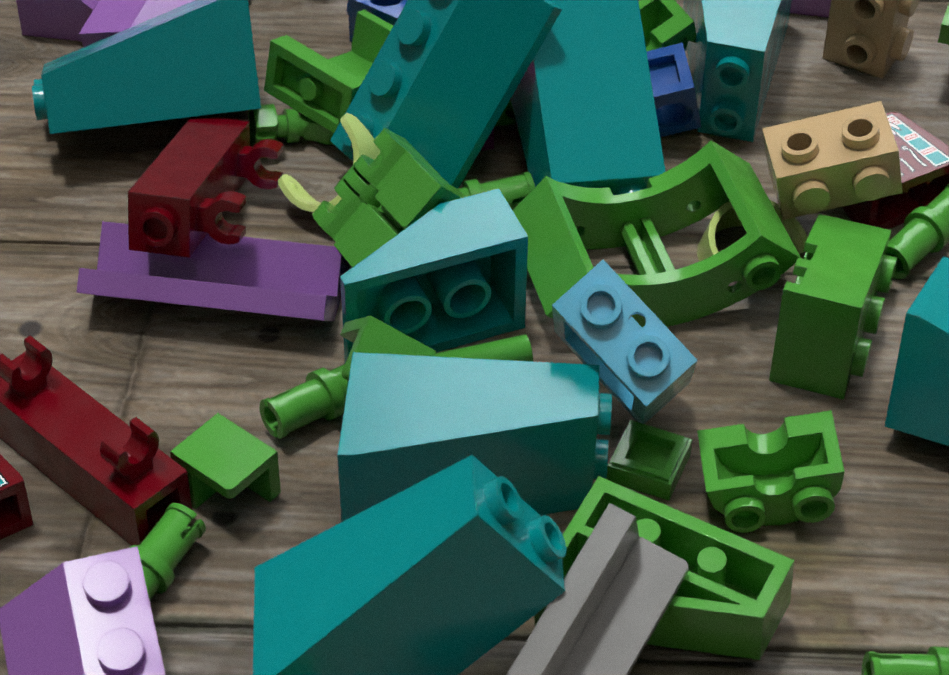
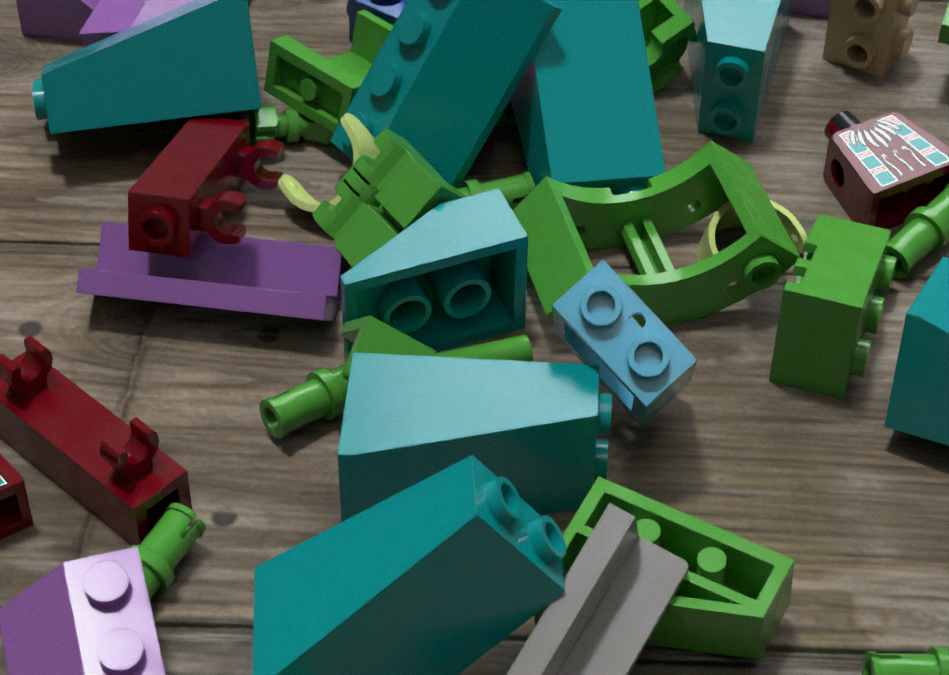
(227, 461): bright green panel -> none
(649, 460): bright green tile -> none
(673, 90): blue brick -> none
(773, 474): bright green cylinder -> none
(832, 160): tan brick -> none

